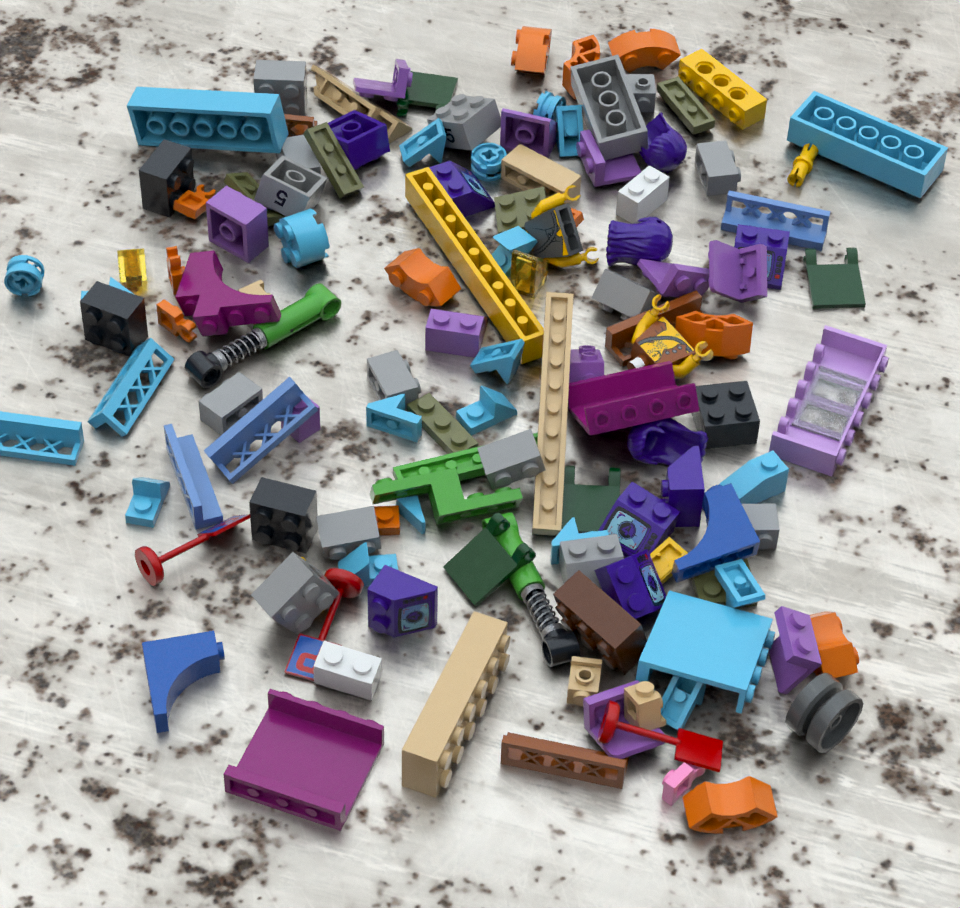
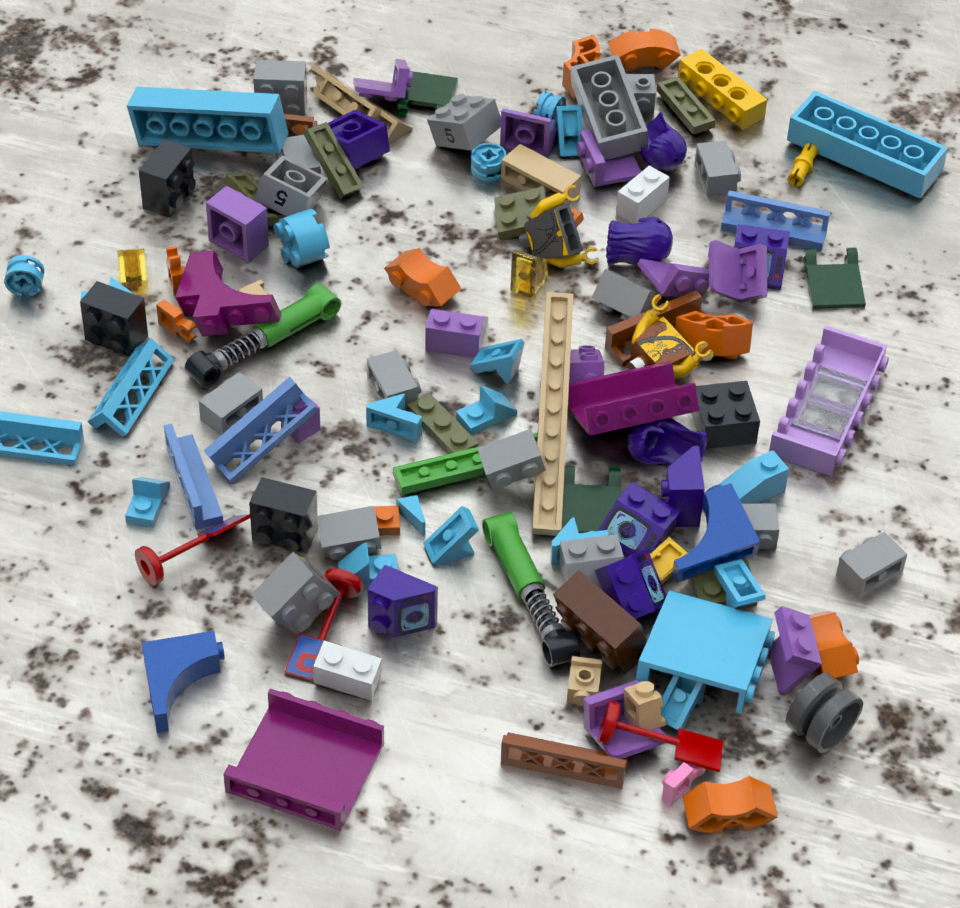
(192, 203): orange plate -> none
(427, 141): medium azure slope -> none
(445, 495): bright green bracket -> none
(452, 537): none -> medium azure slope
(455, 704): tan brick -> none
(463, 188): dark purple slope -> none
(474, 262): yellow brick -> none
(485, 563): dark green flag -> none
(509, 240): medium azure slope -> none
(532, 50): orange brick -> none
(871, 564): none -> light grey brick

